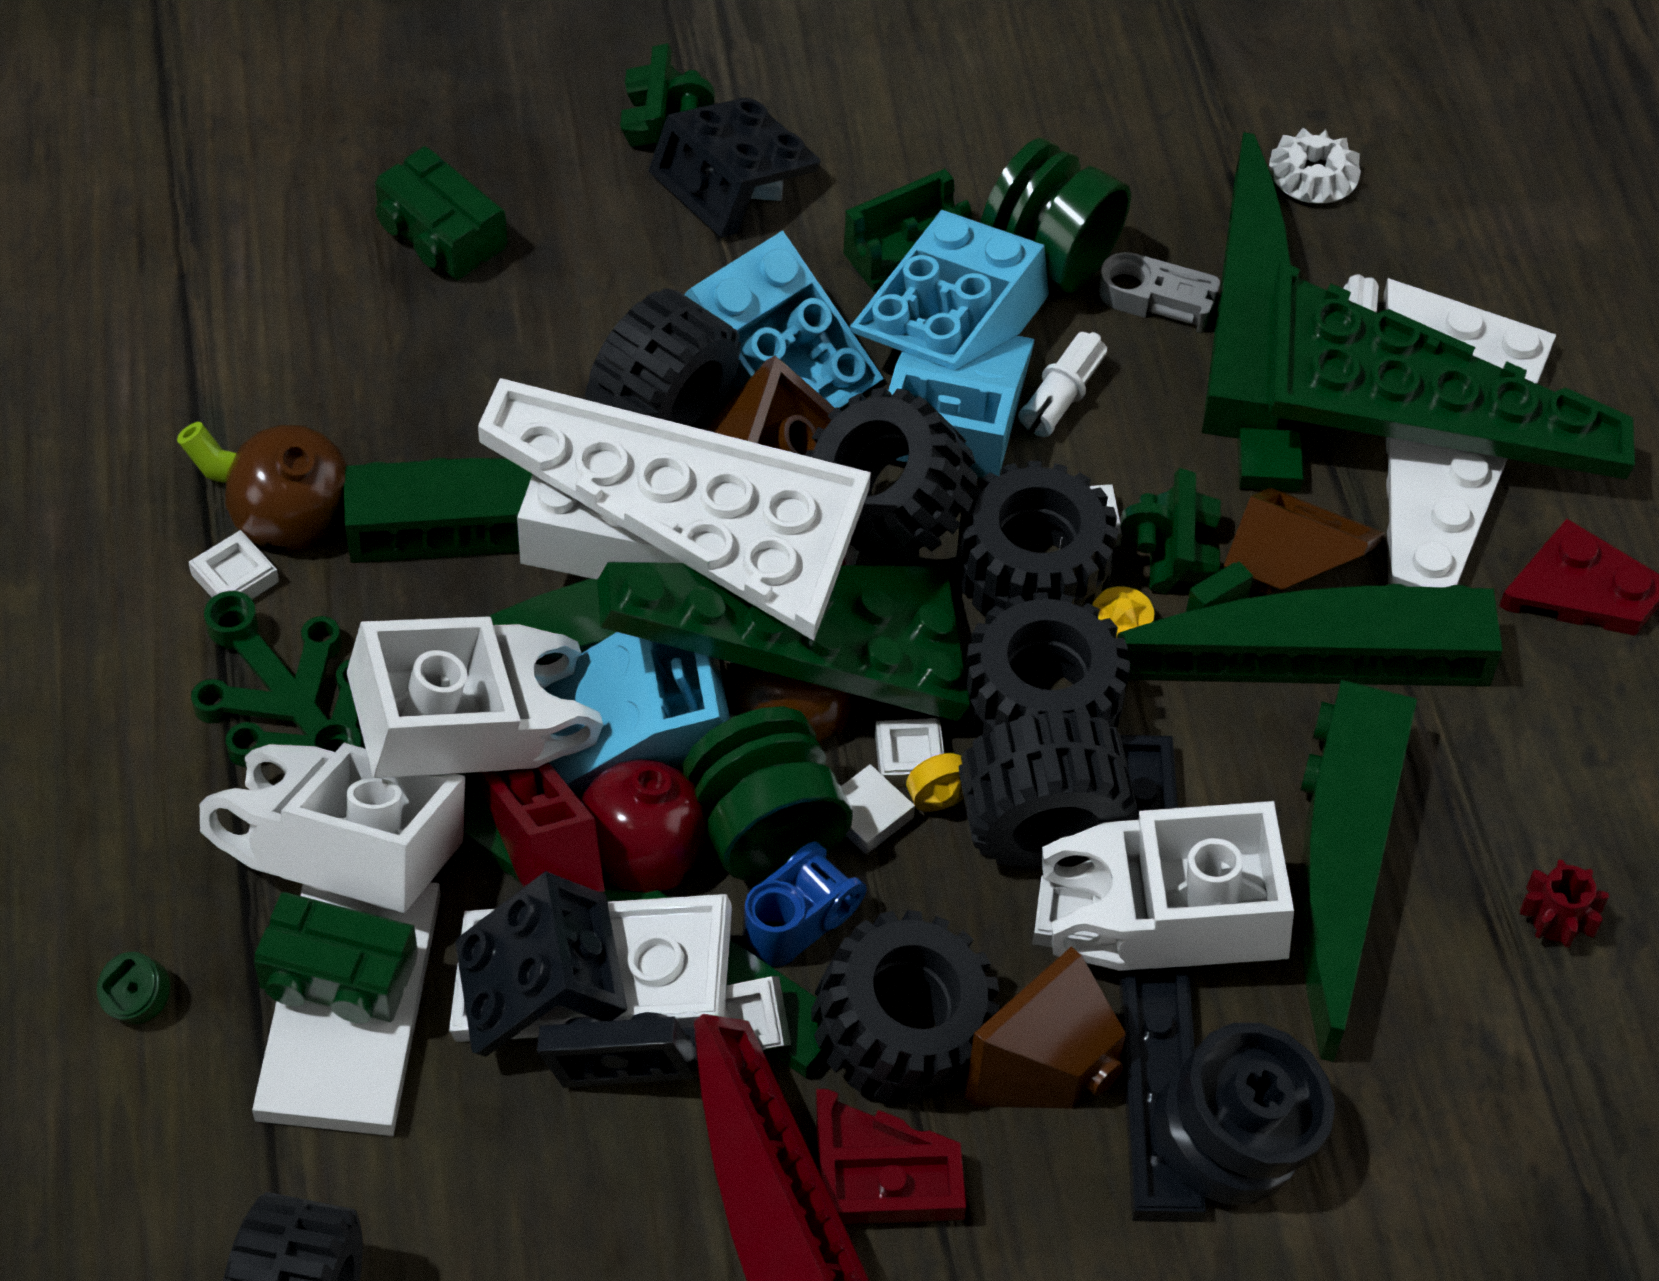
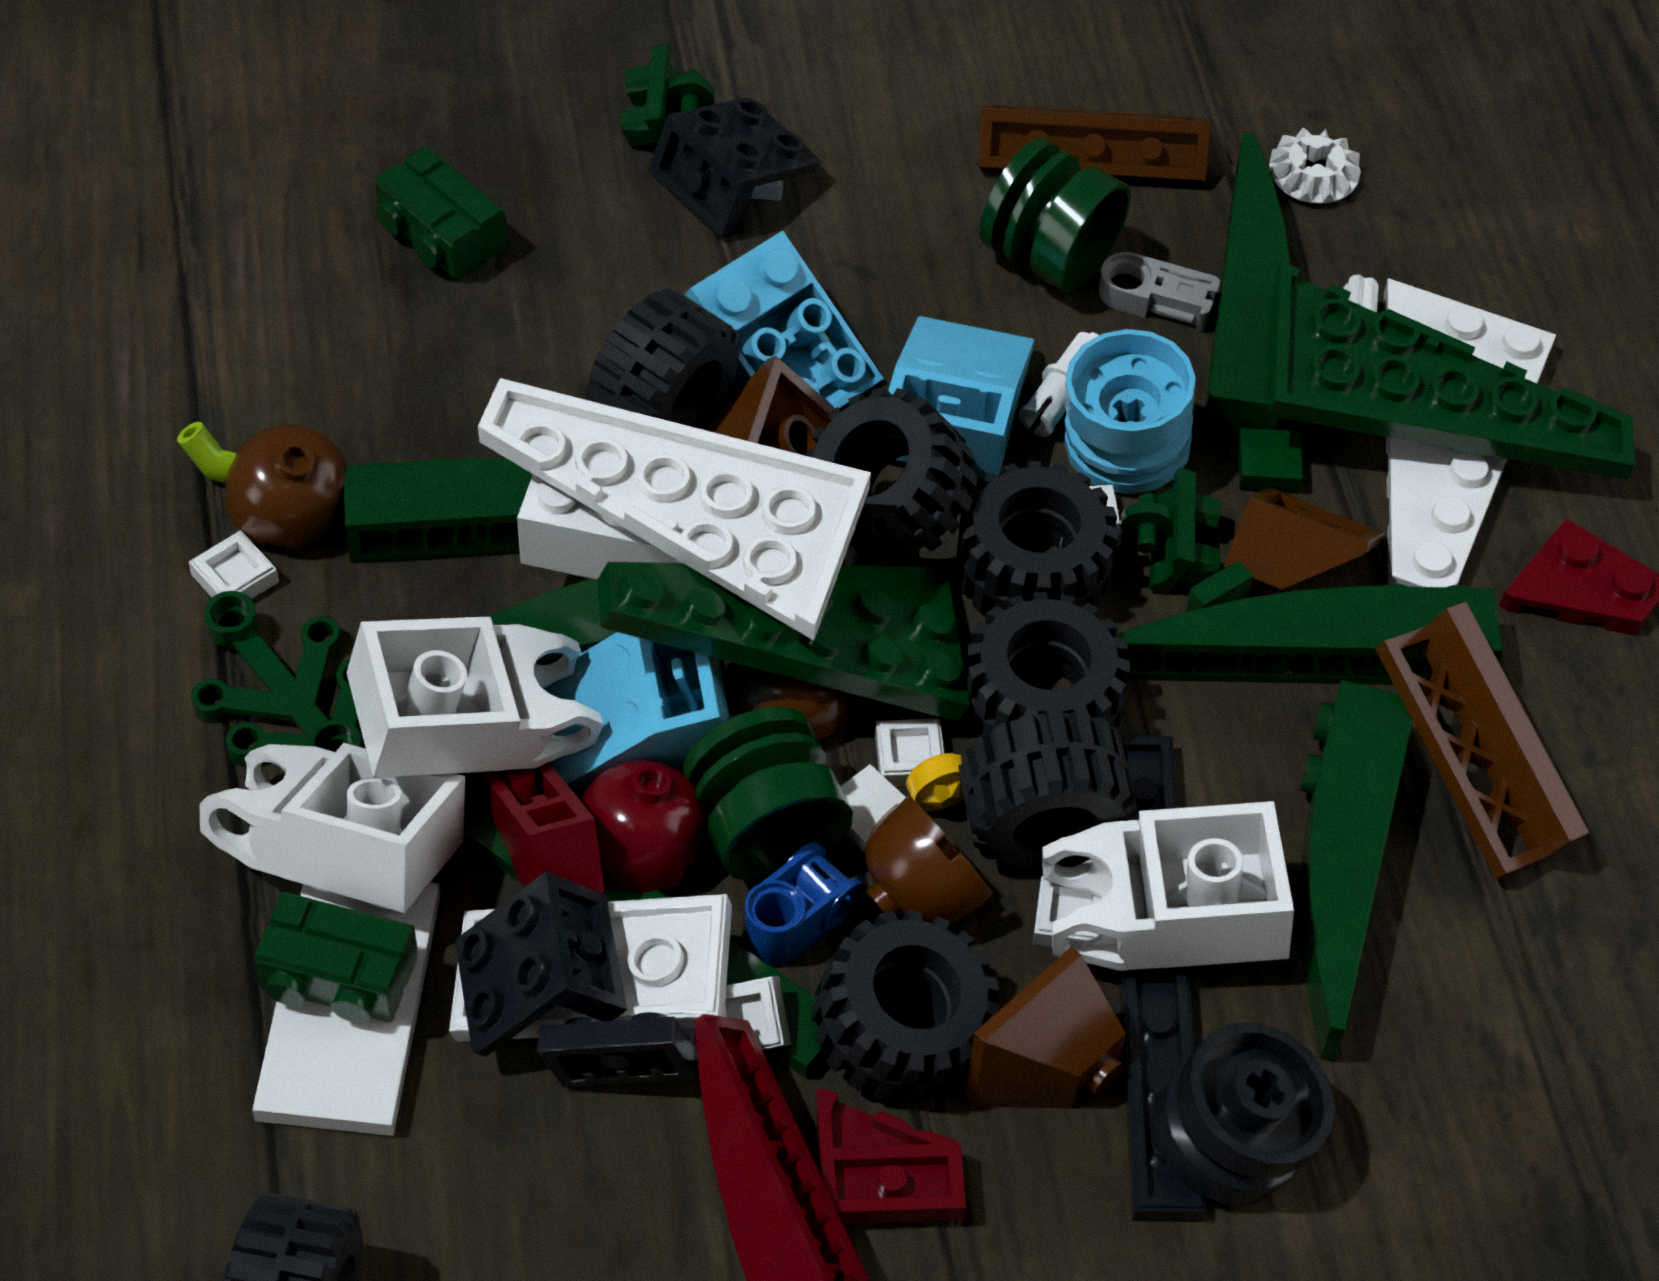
(133, 988): dark green tile -> none
(888, 226): dark green hinge -> none
(921, 868): none -> reddish brown cylinder
(957, 293): medium azure slope -> none
(1101, 139): none -> reddish brown fence
(1125, 607): yellow tile -> none
(1129, 410): none -> medium azure wheel
(1493, 737): none -> reddish brown fence
(1564, 903): dark red gear -> none

